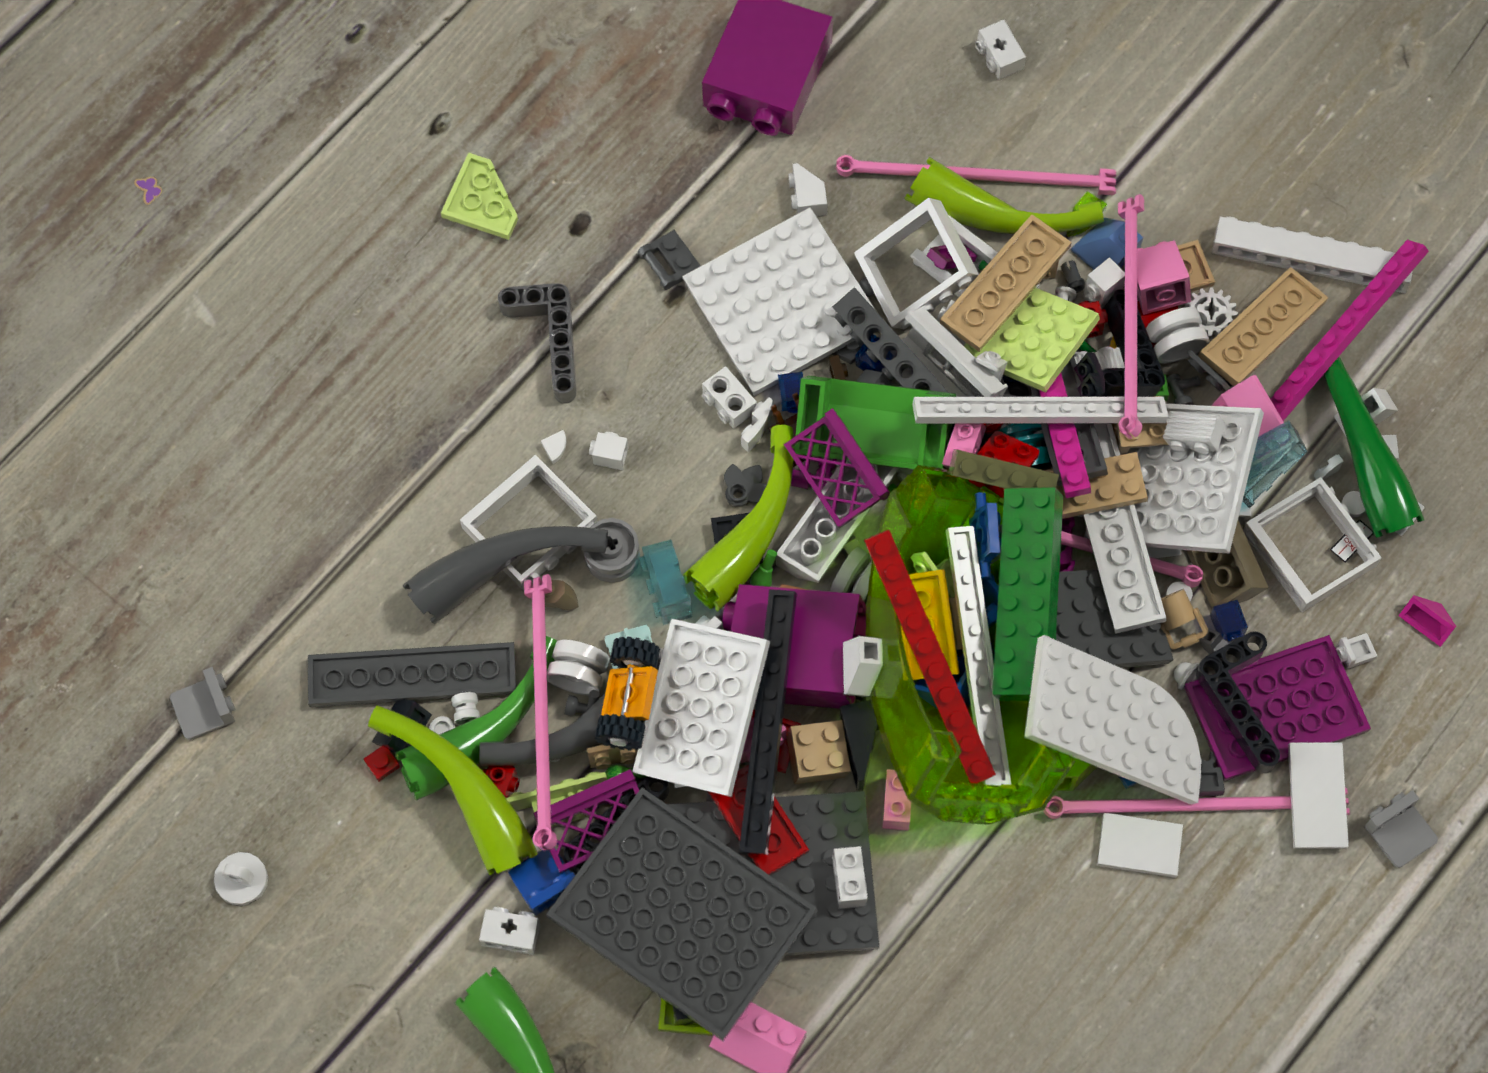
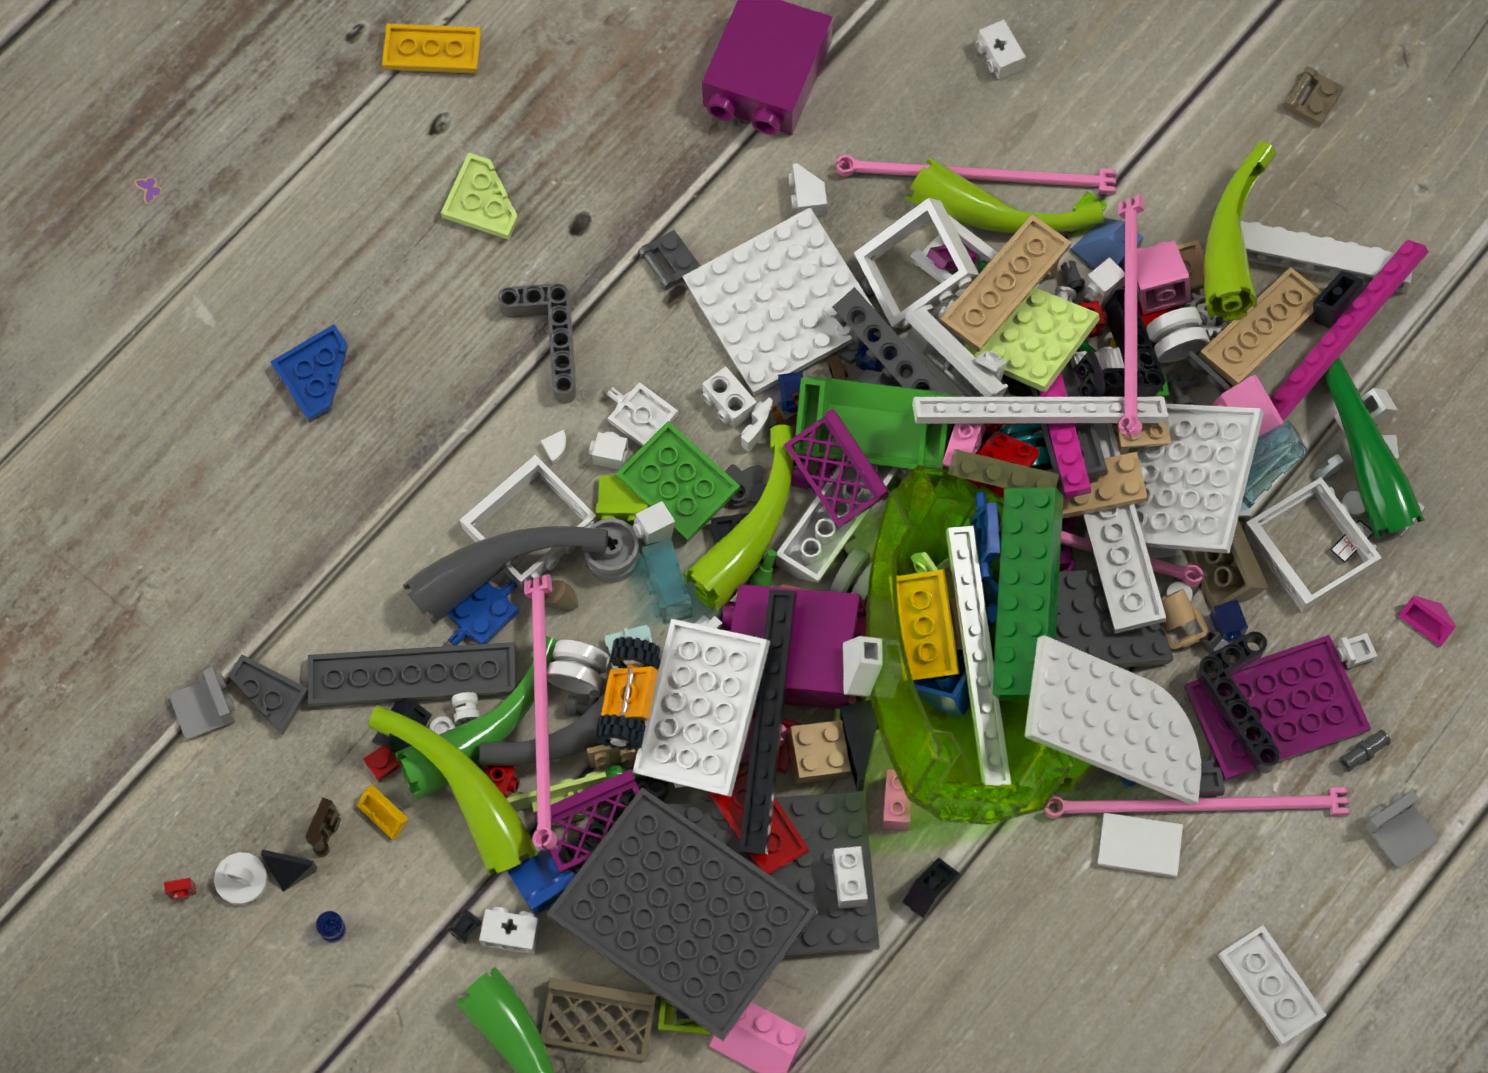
(180, 889): none -> red plate
(269, 691): none -> dark grey wing
(288, 869): none -> black slope
(313, 371): none -> blue plate
(323, 824): none -> dark brown plate
(334, 931): none -> clear blue wheel
(382, 812): none -> yellow plate
(431, 48): none -> yellow plate
(464, 926): none -> black bush
(483, 614): none -> blue plate
(604, 995): none -> dark tan fence
(617, 500): none -> lime bracket
(640, 413): none -> white plate
(654, 524): none -> white arch
(681, 476): none -> bright green plate
(929, 655): red plate -> none
(930, 887): none -> black arch
(1185, 673): white piece -> none
(1194, 431): white brick -> none
(1226, 270): none -> lime brick
(1272, 985): none -> white plate
(1318, 796): white tile -> none
(1319, 101): none -> dark tan plate
(1336, 298): none -> black brick
(1365, 750): none -> dark grey pin

